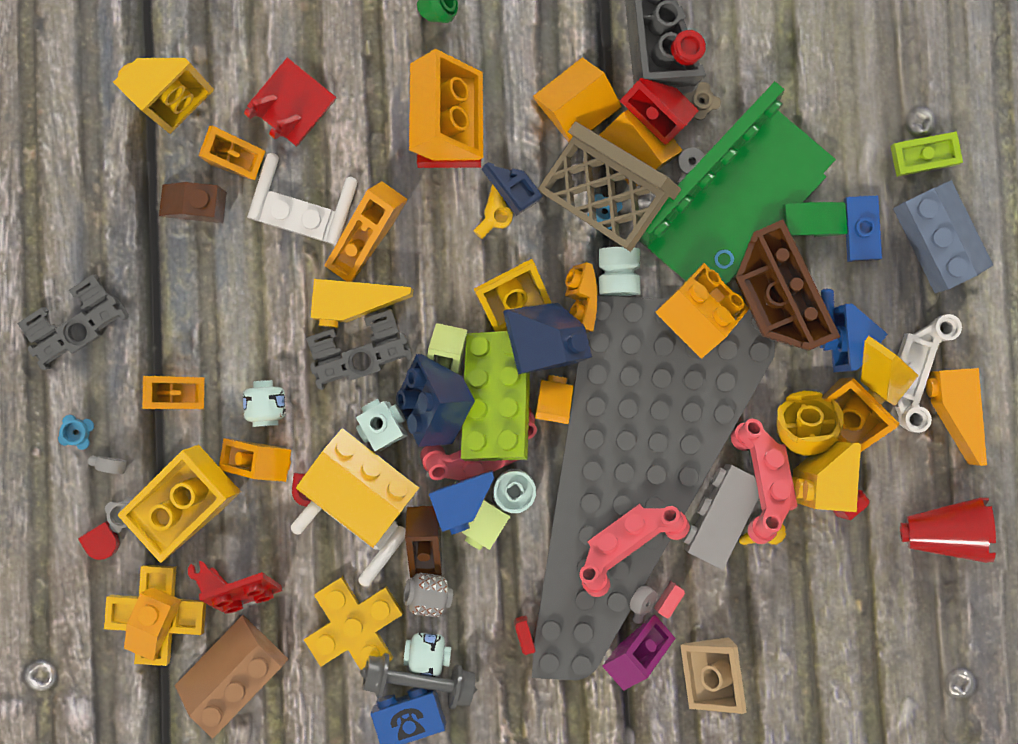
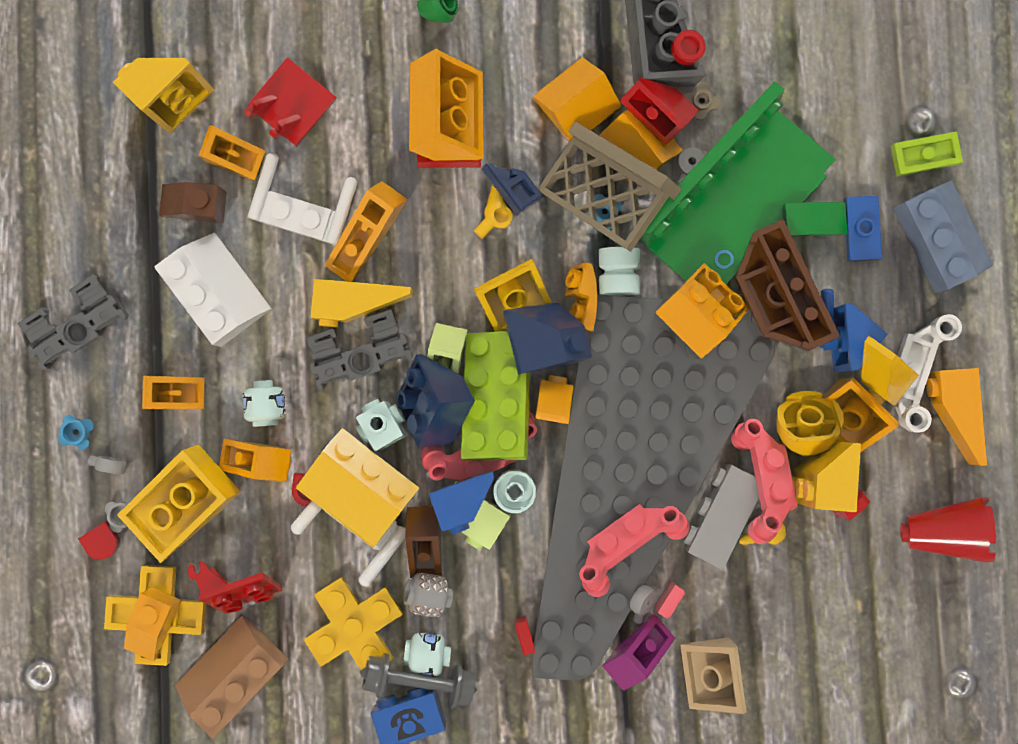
(213, 288): none -> white slope

